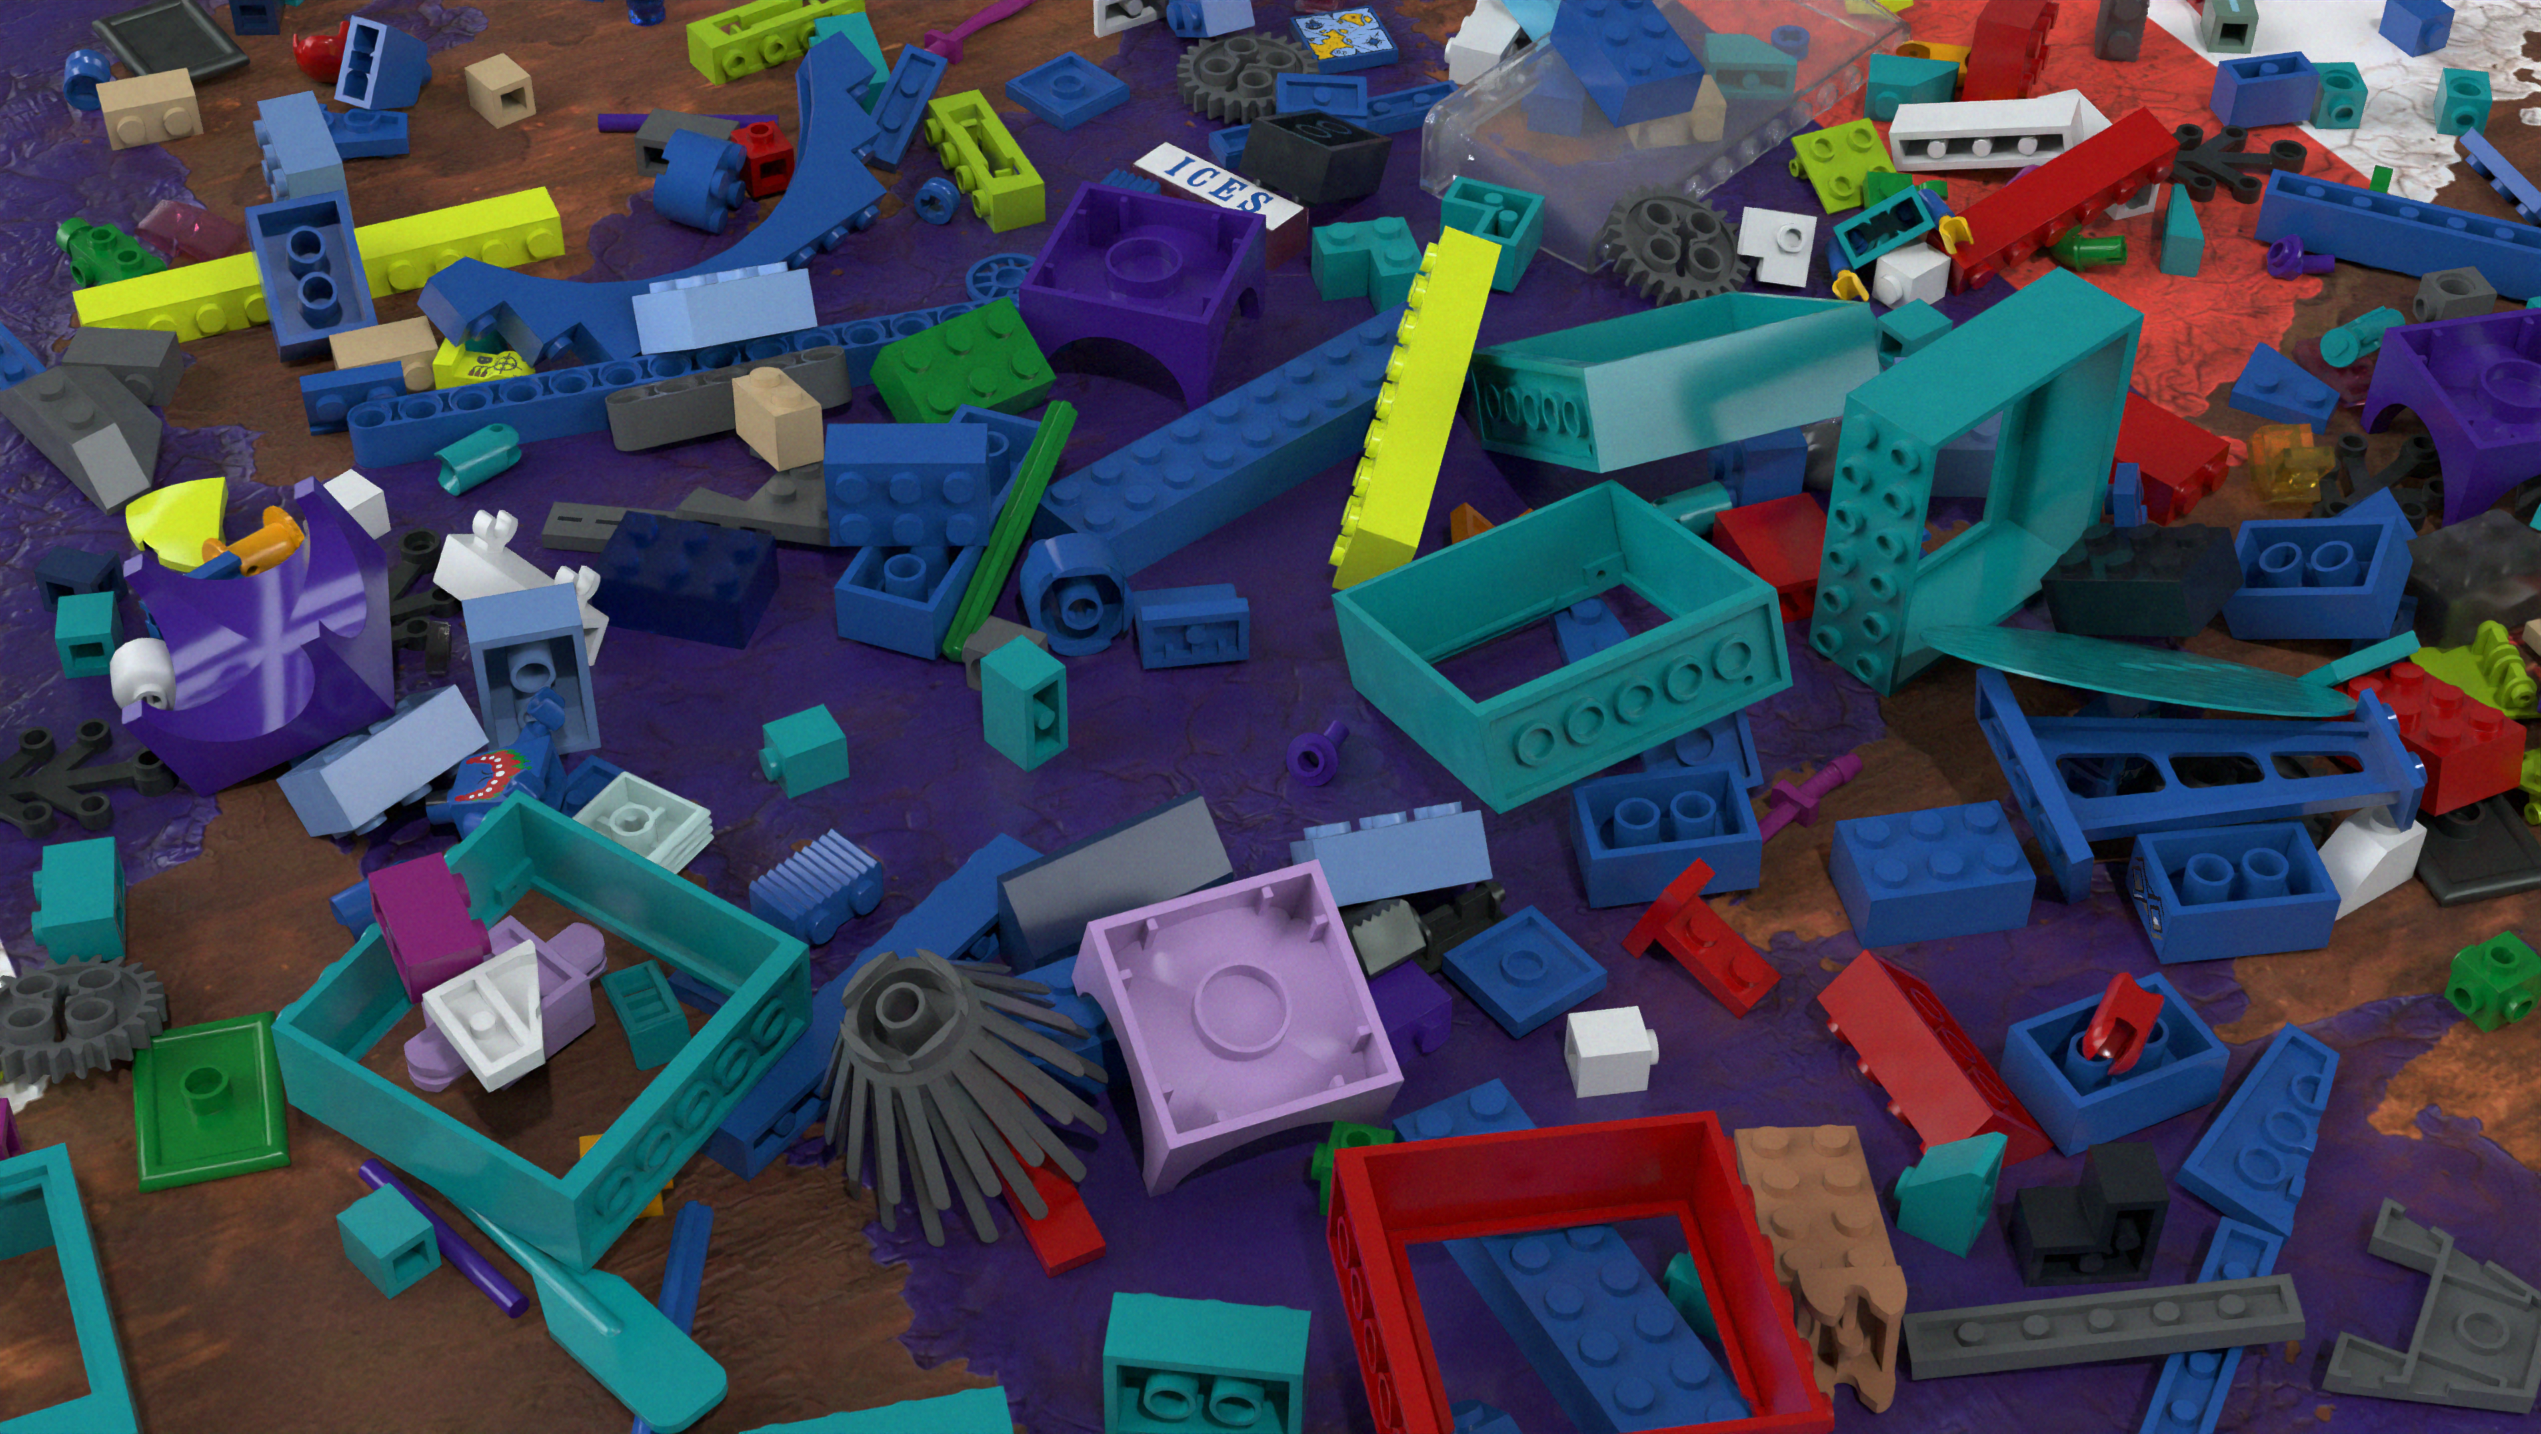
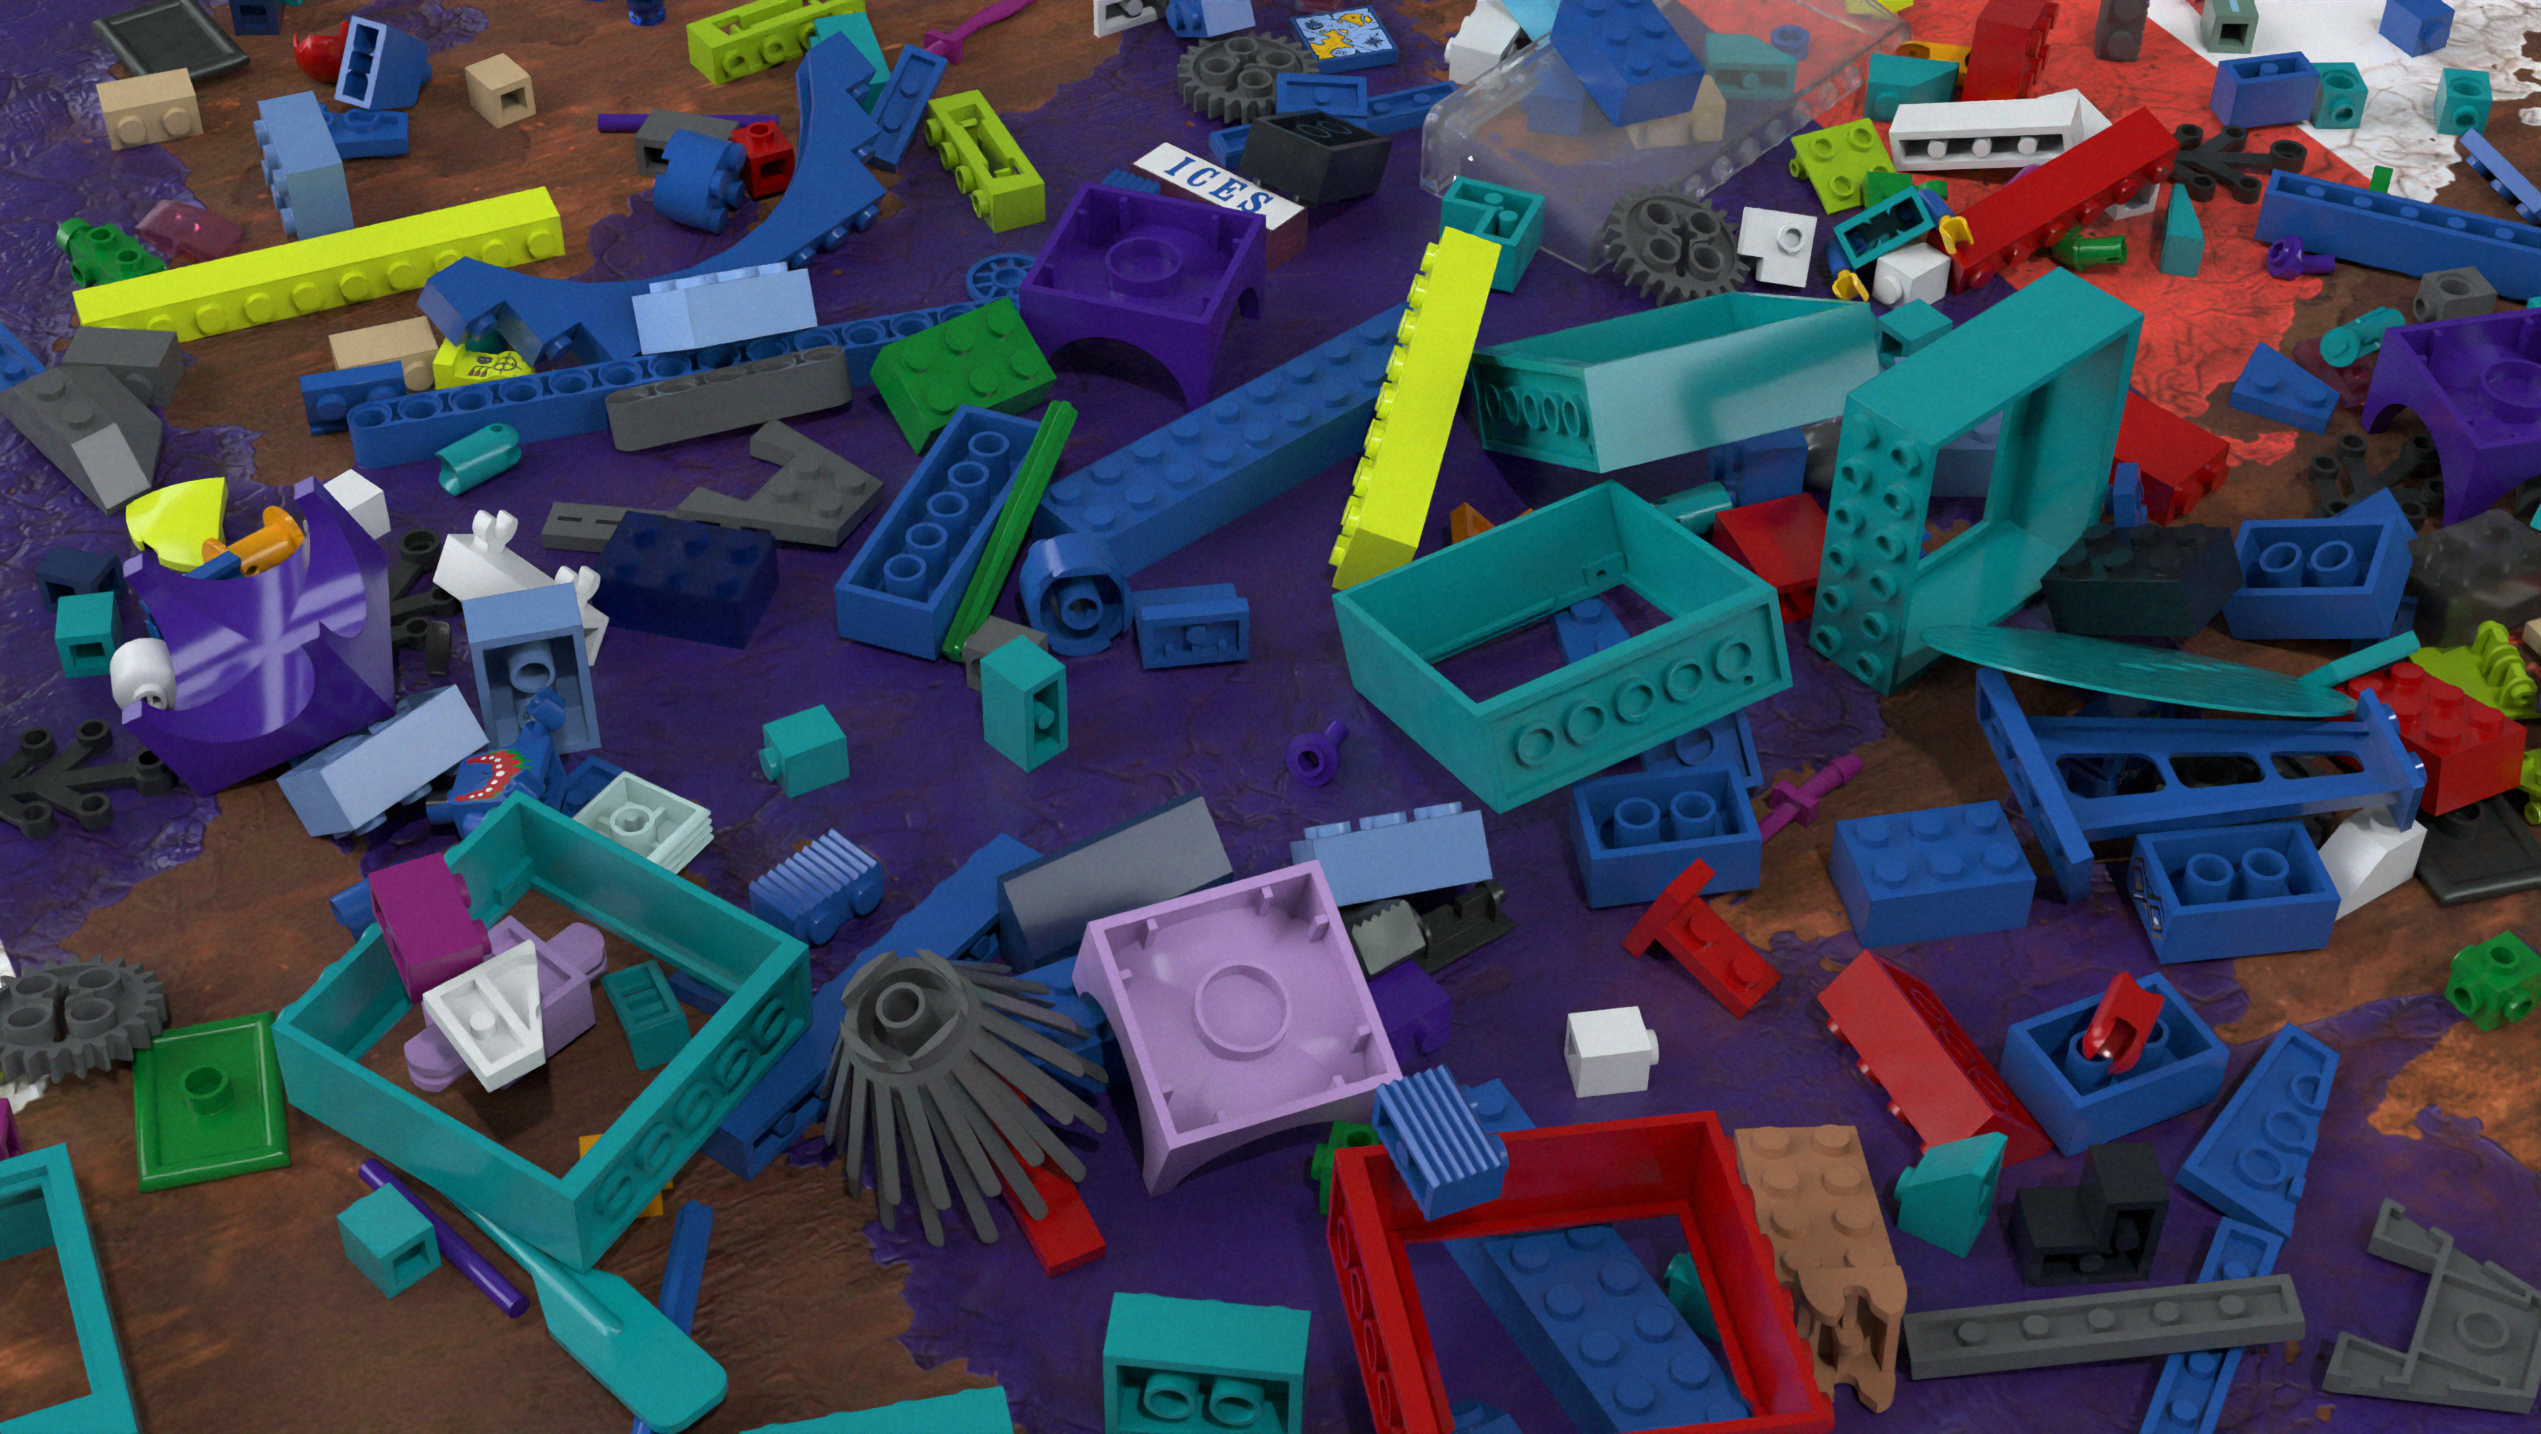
(81, 901): teal brick -> none
(82, 73): blue wheel -> none
(309, 272): blue brick -> none
(778, 418): tan brick -> none
(908, 484): blue brick -> none
(945, 192): blue bush -> none
(1067, 91): blue tile -> none
(1365, 260): teal brick -> none
(1439, 1142): none -> blue brick
(1524, 971): blue plate -> none
(2287, 464): clear yellow brick -> none

